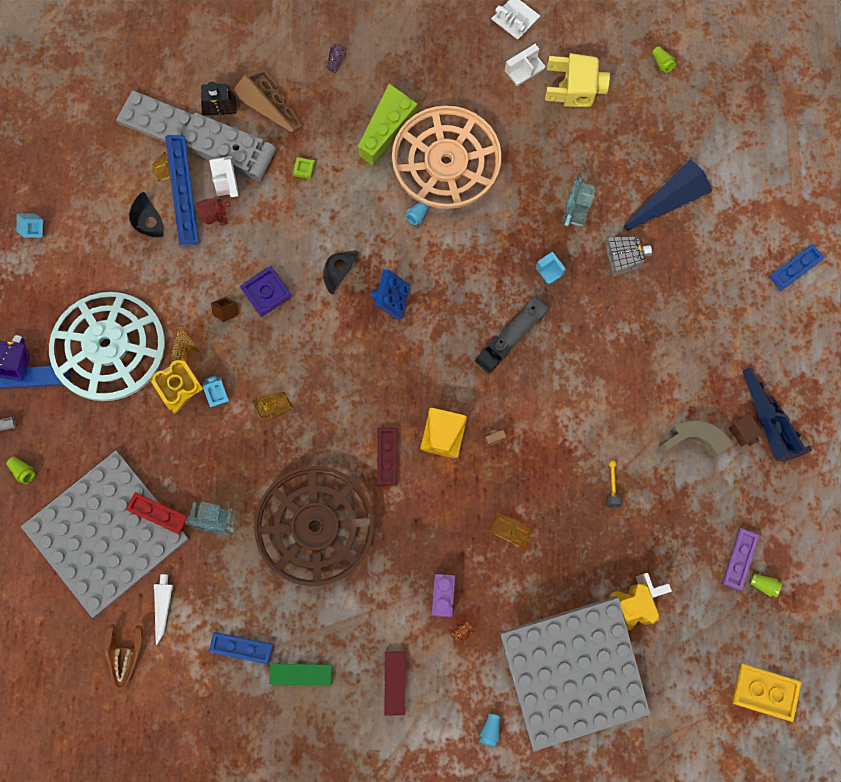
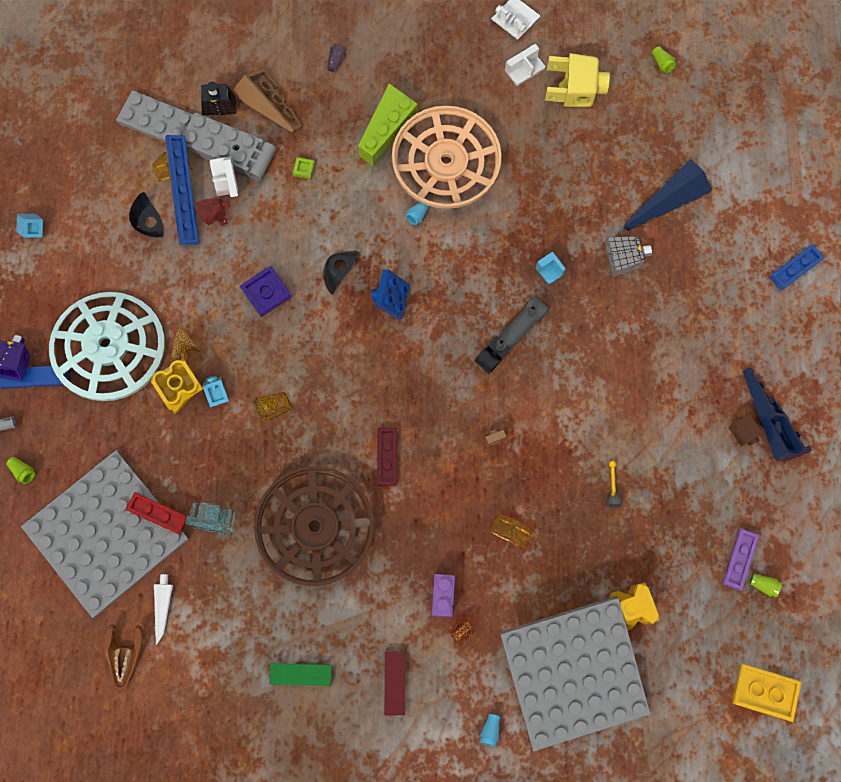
(224, 309): reddish brown slope -> none
(241, 648): blue tile -> none
(443, 433): yellow piece -> none
(578, 203): clear light blue panel -> none
(660, 590): white panel -> none
(706, 434): dark tan arch -> none

